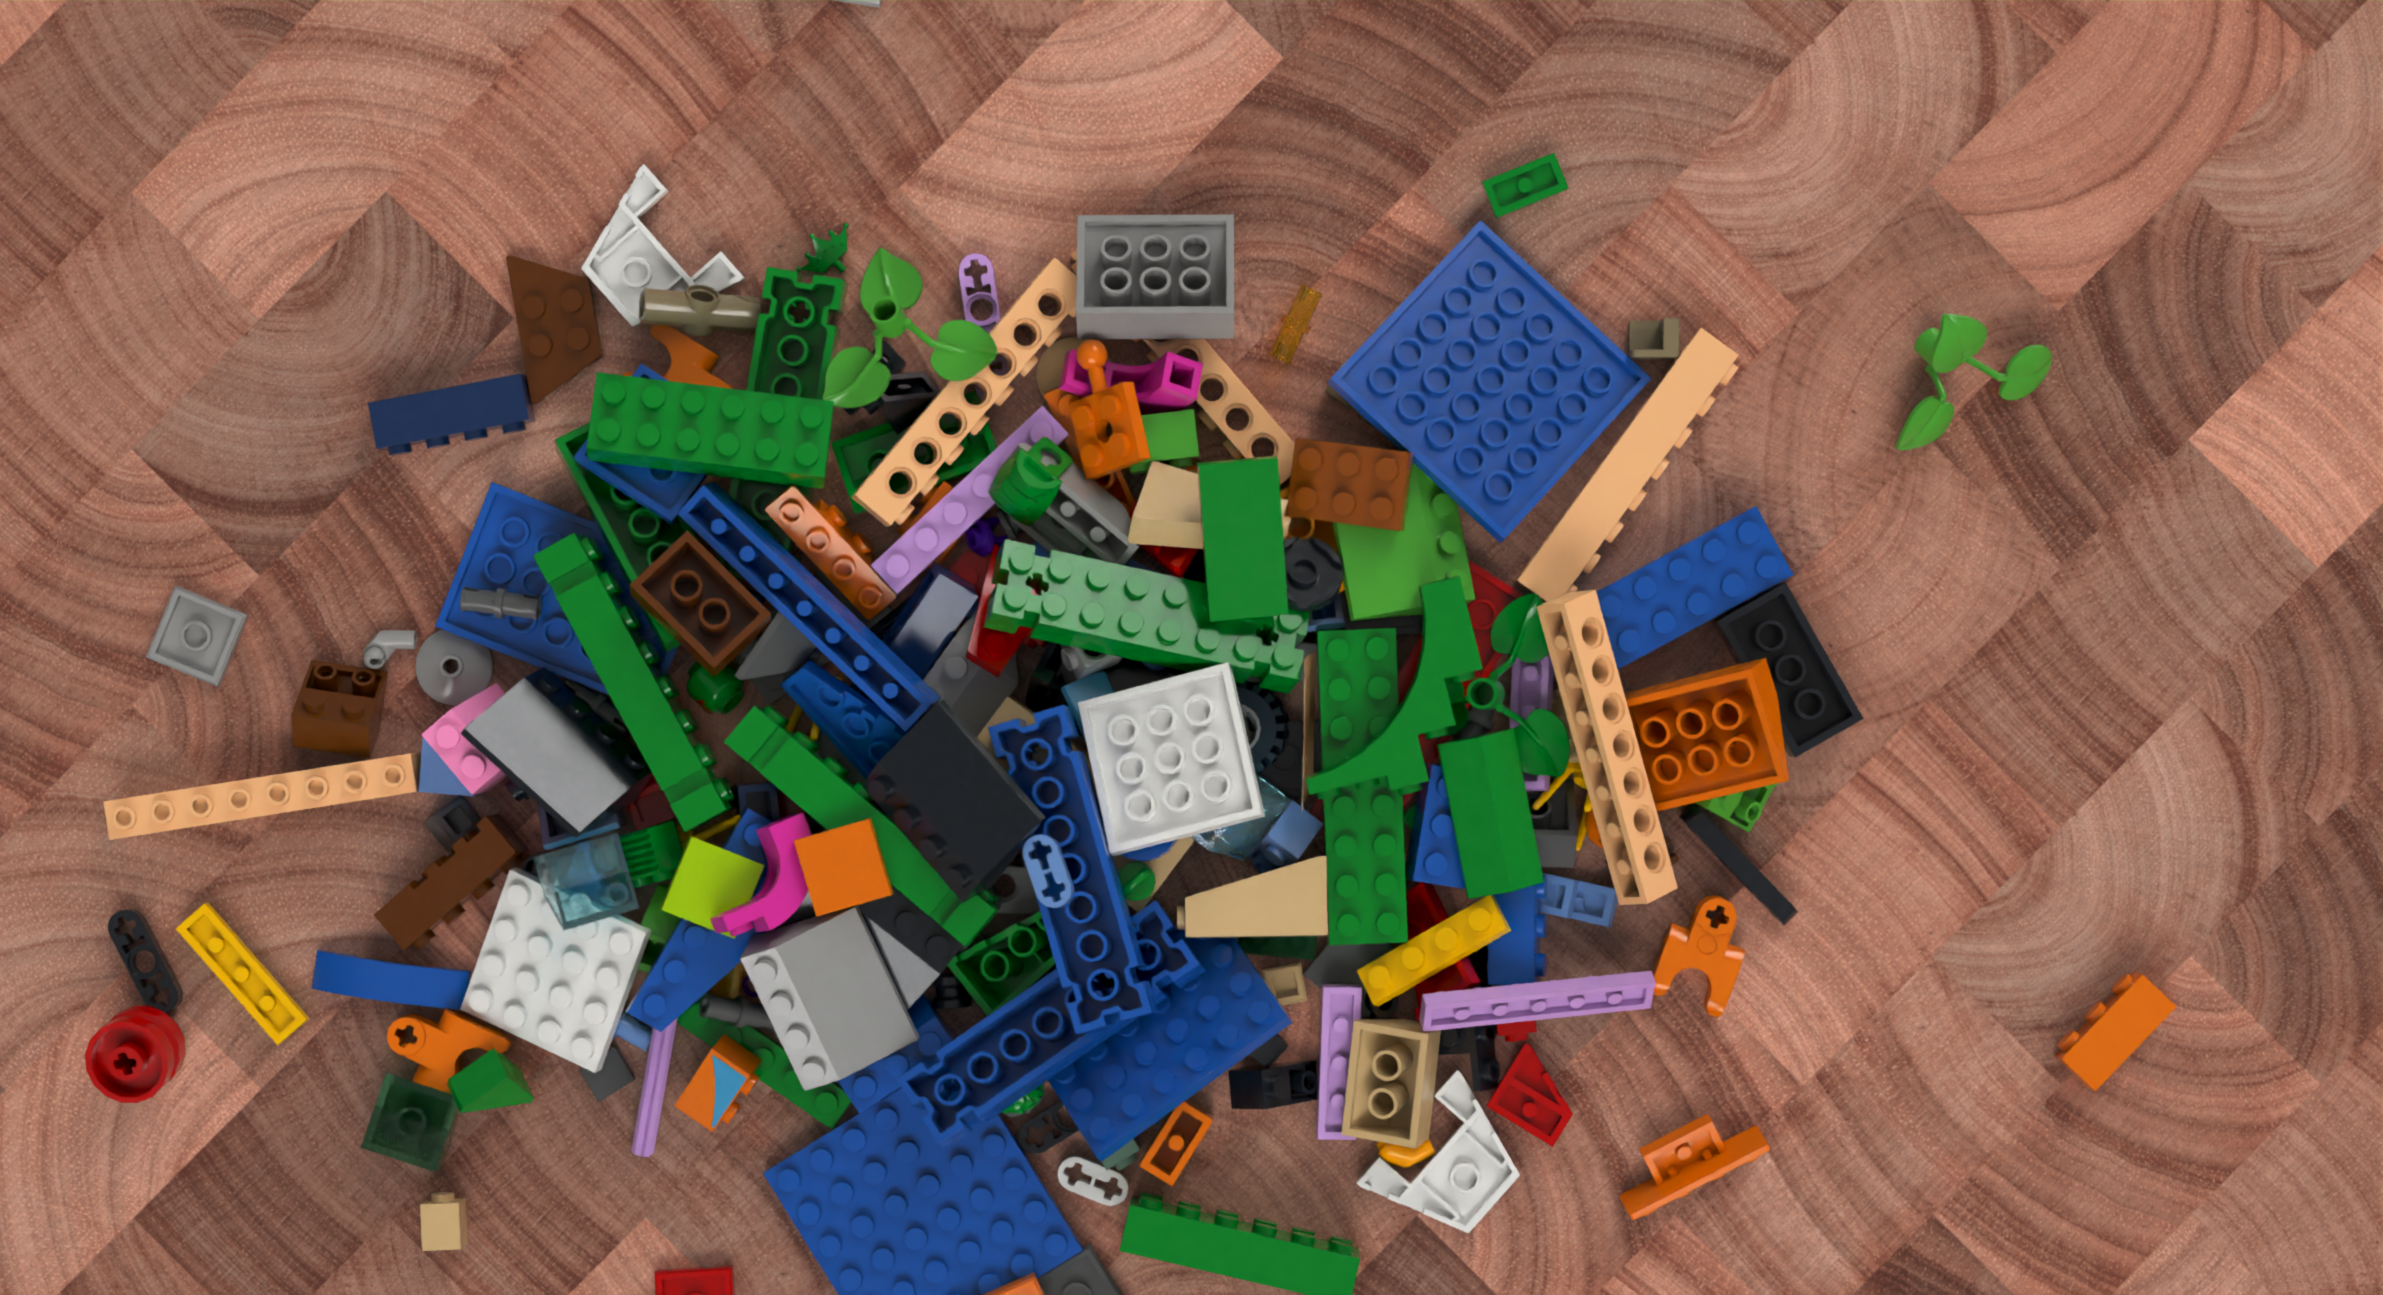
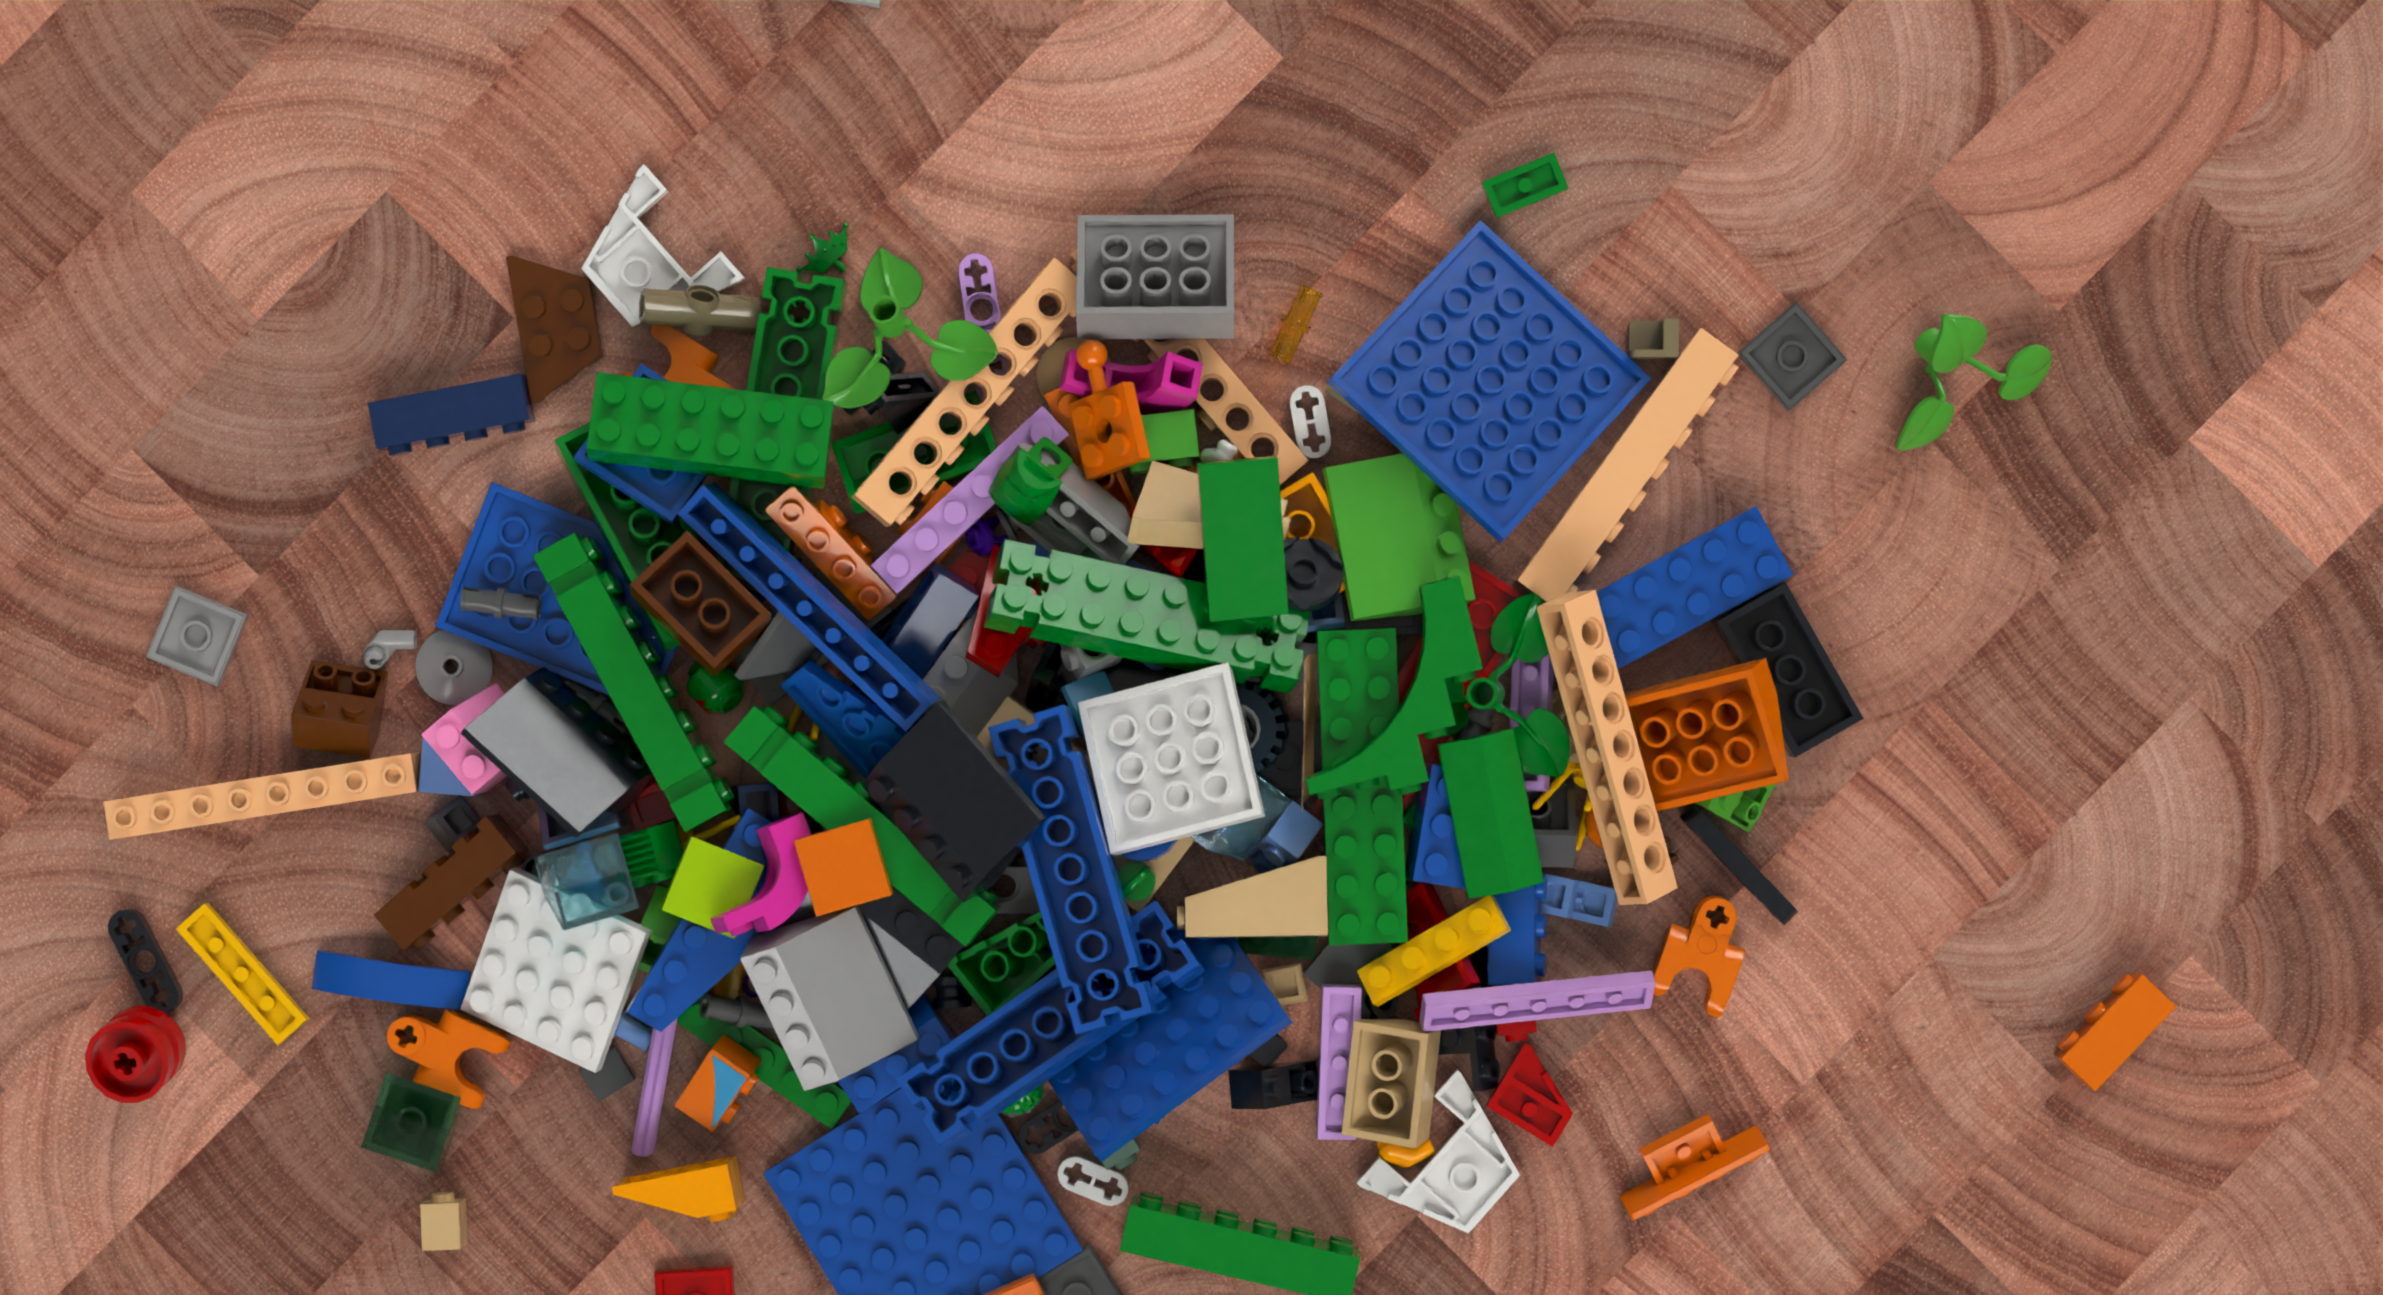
(489, 1084): green slope -> none
(694, 1189): none -> light orange slope
(1039, 875): medium blue beam -> none
(1176, 1141): orange brick -> none
(1224, 451): none -> white arm
(1319, 419): none -> white beam
(1349, 484): dark orange plate -> none
(1791, 356): none -> dark grey tile

